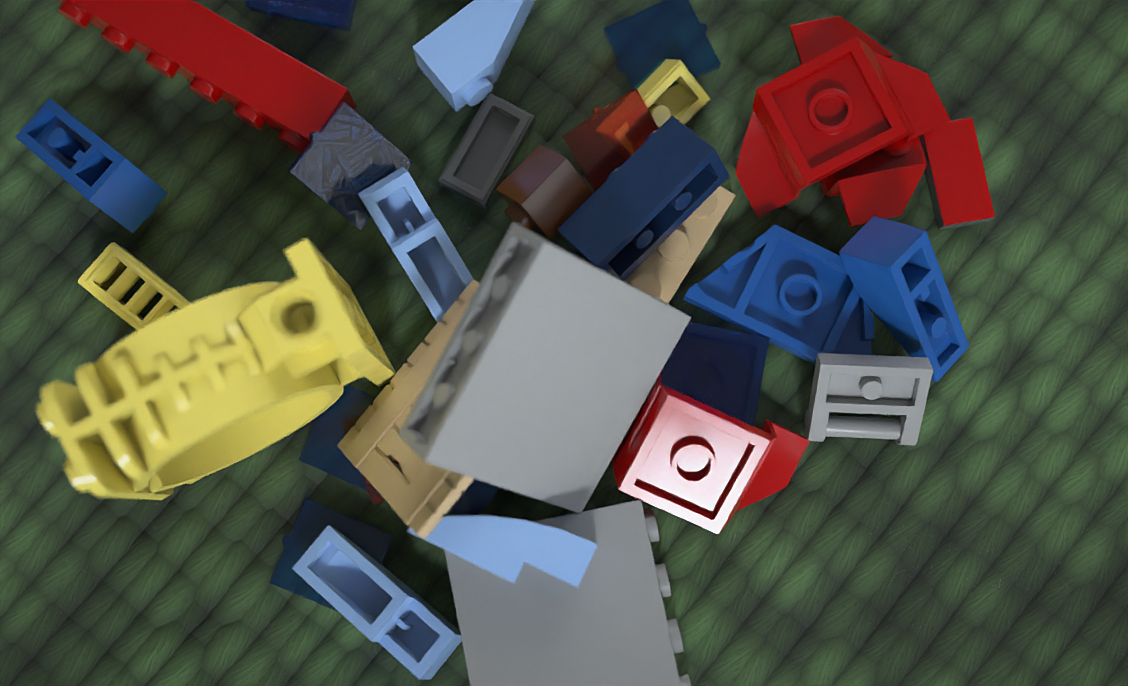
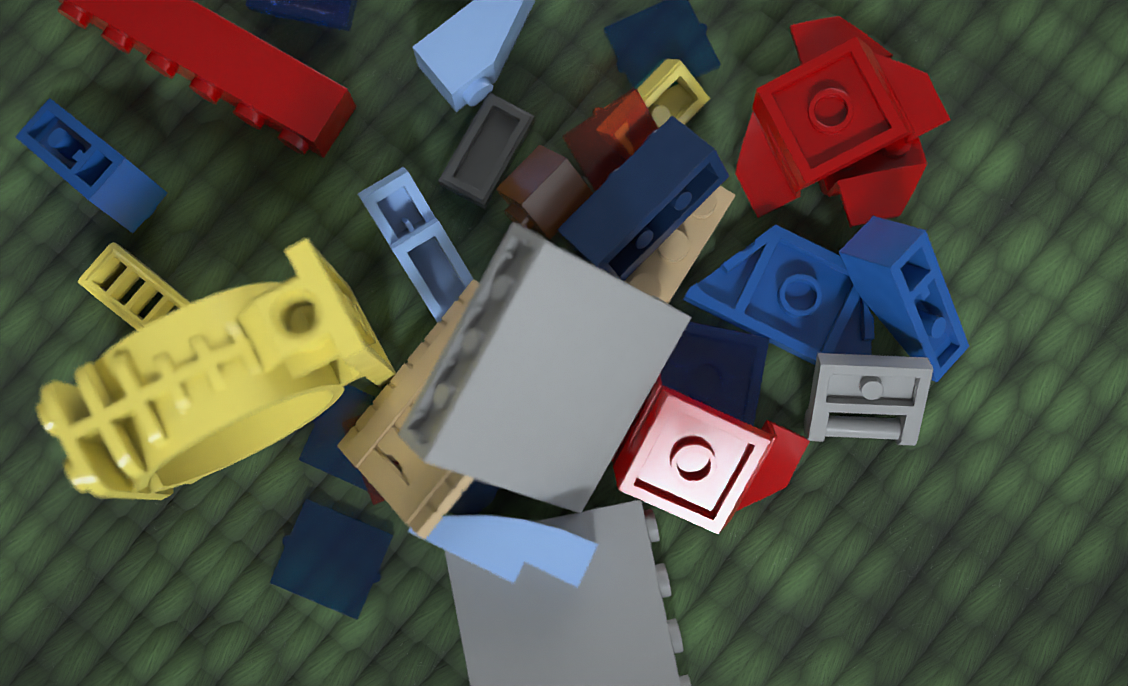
(345, 160): piece -> none
(378, 603): light blue slope -> none
(956, 175): red tile -> none

